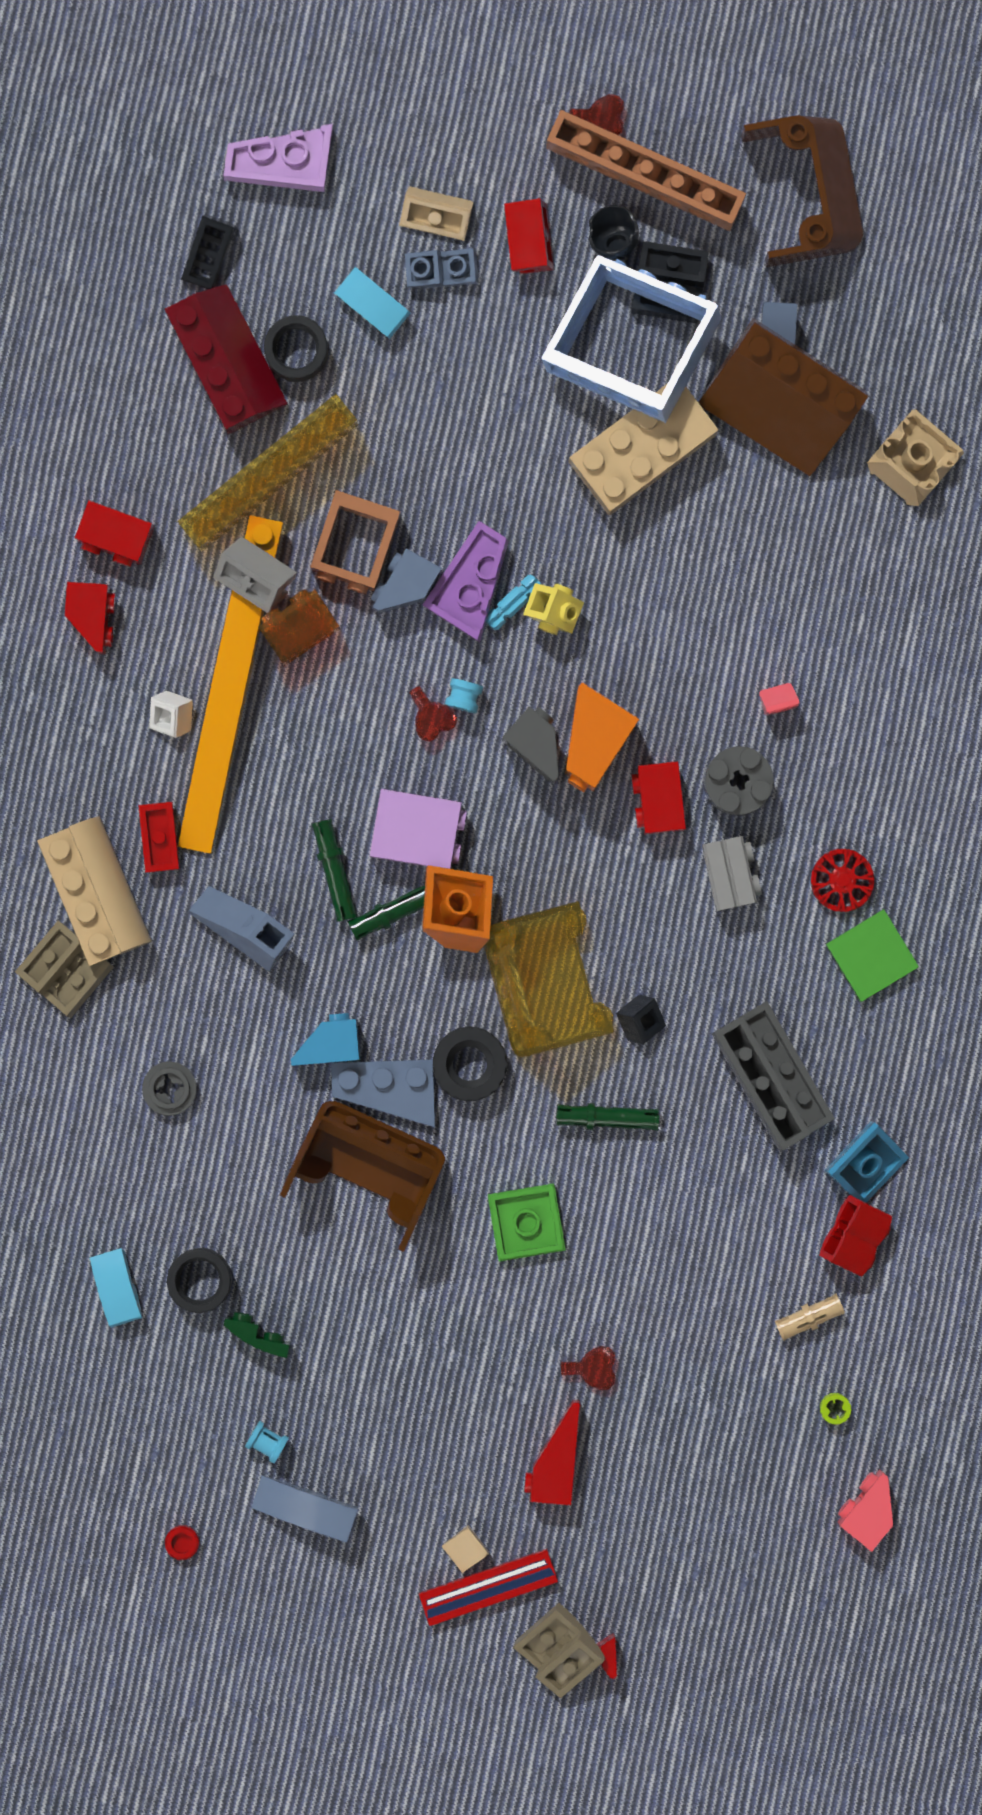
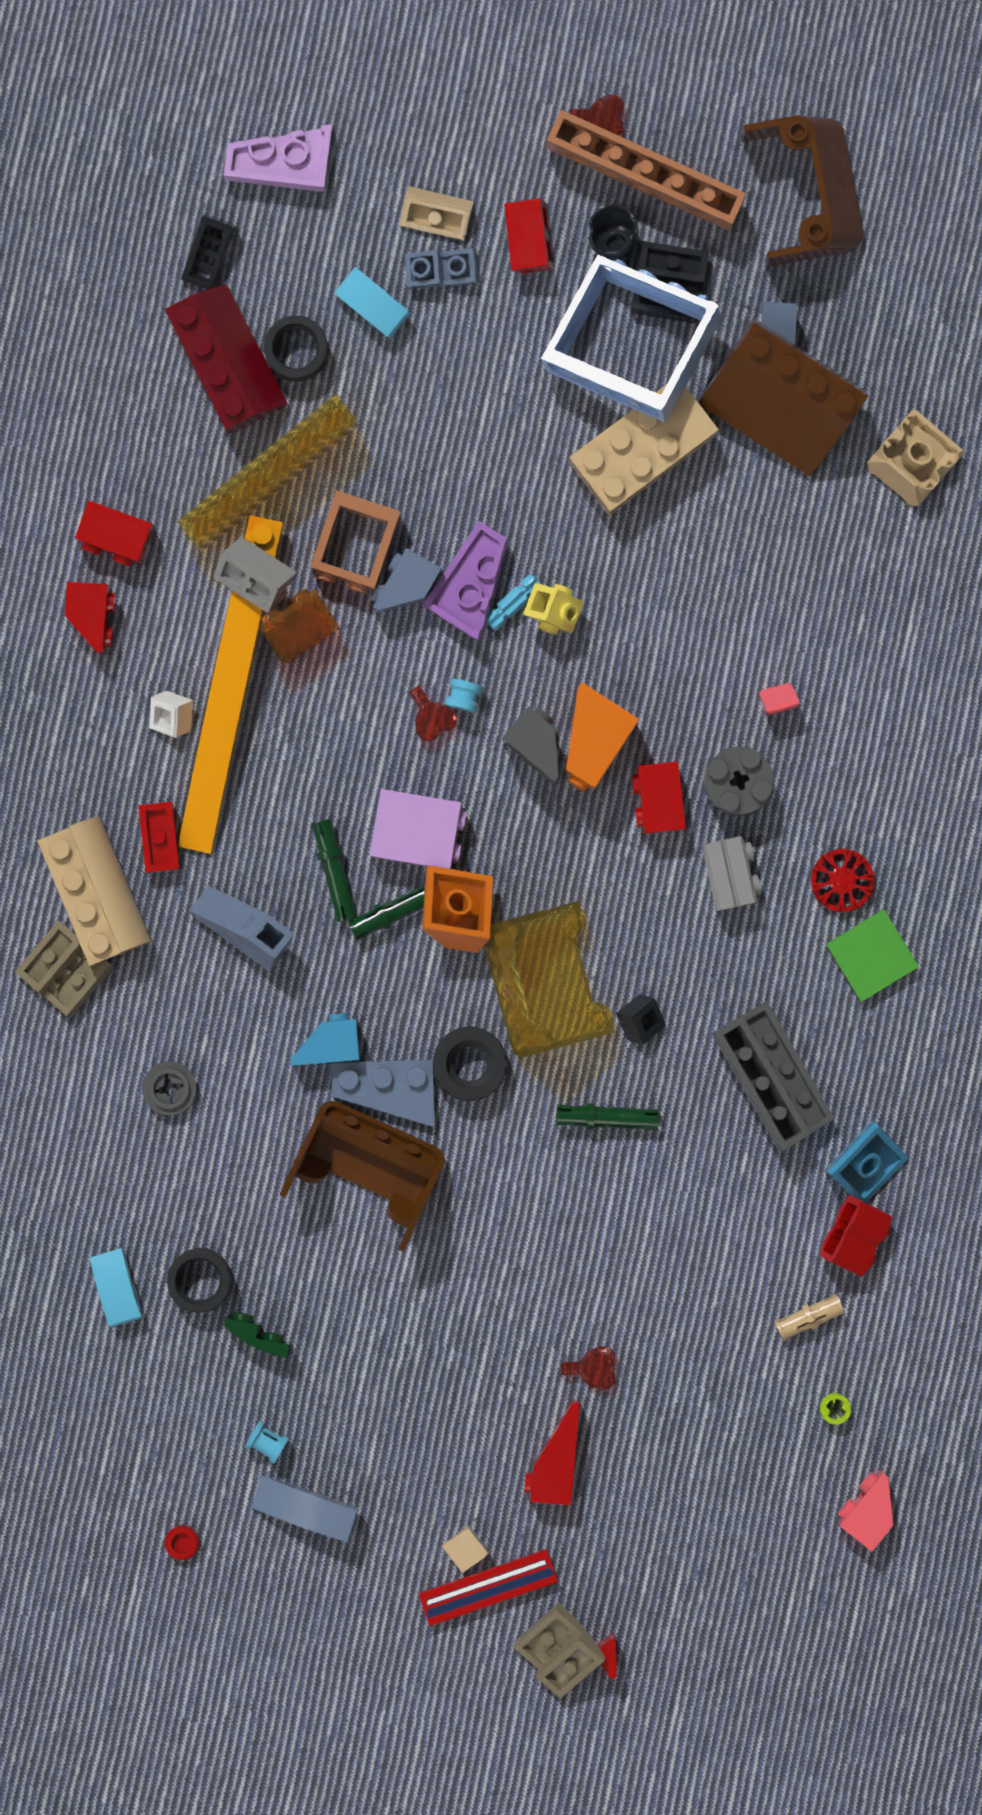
(526, 1222): bright green tile -> none

